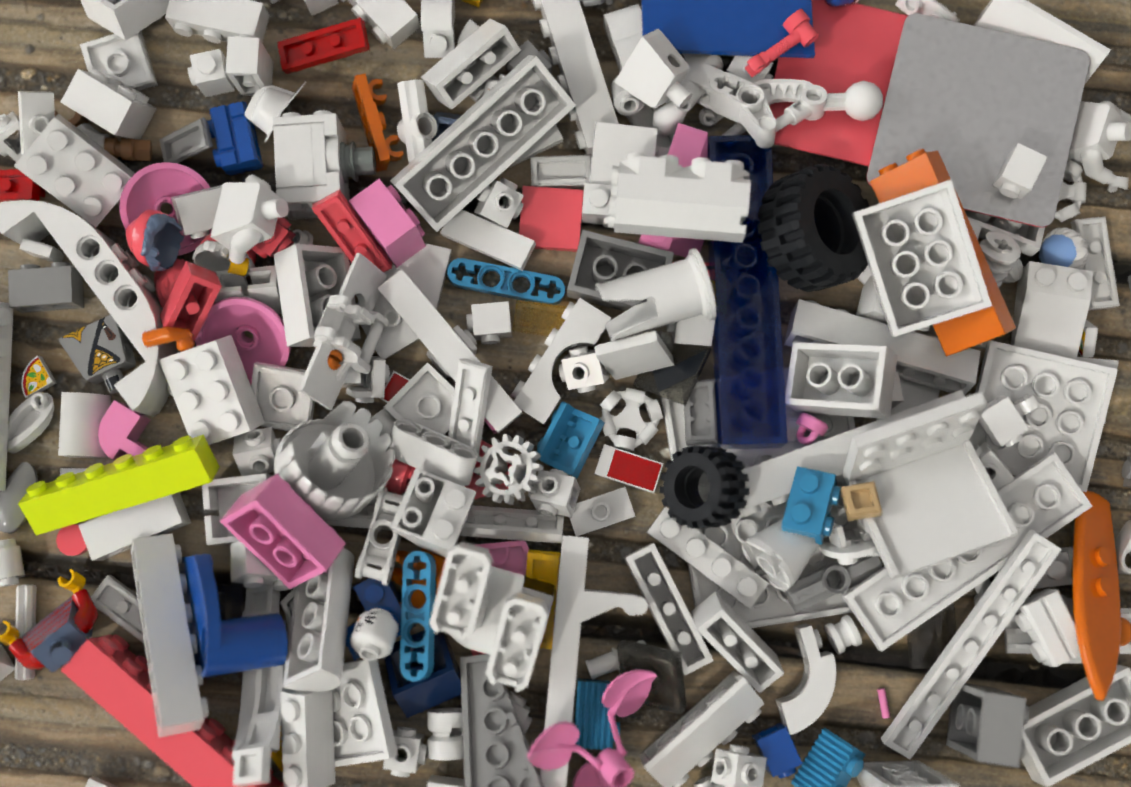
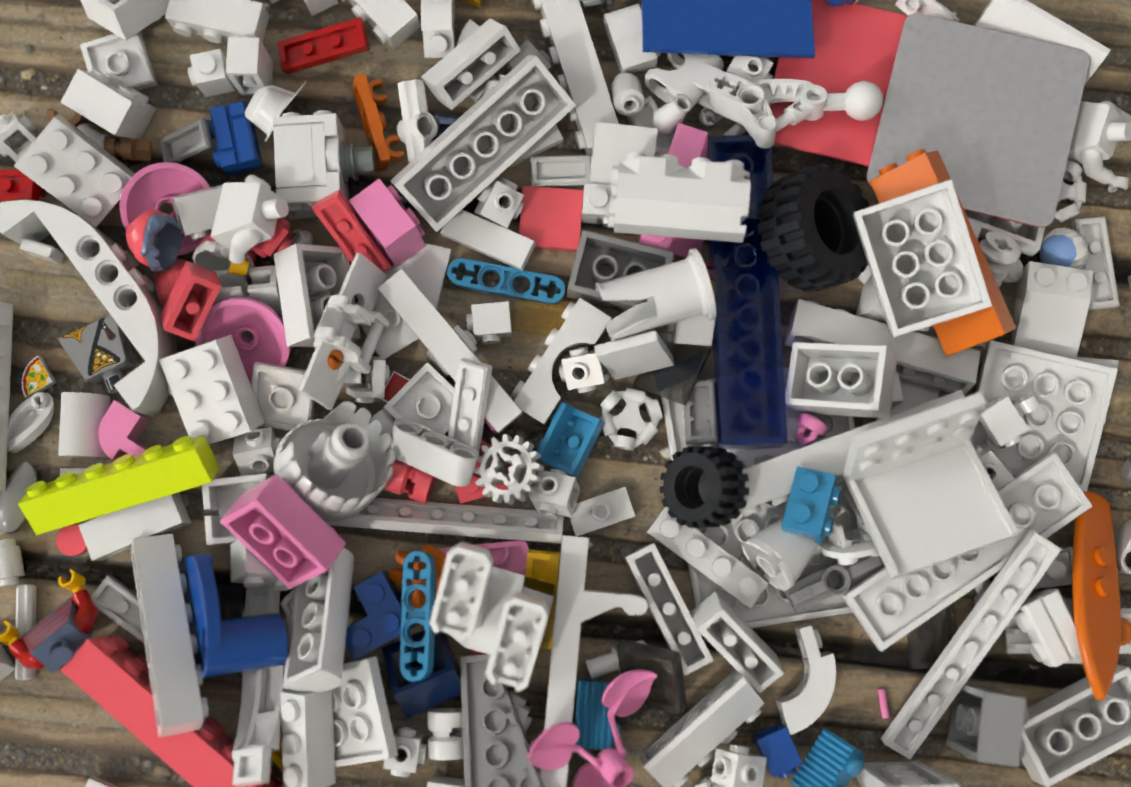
(35, 113): white plate -> none
(45, 288): light grey brick -> none
(169, 334): orange arm -> none
(374, 634): white head -> none
(378, 554): white piece -> none
(433, 512): white slope -> none
(628, 468): red tile -> none
(655, 72): white torso -> none
(799, 31): coral brick -> none
(843, 634): white wheel -> none
(861, 501): tan tile -> none
(1019, 171): white brick -> none
(1088, 340): white tile -> none

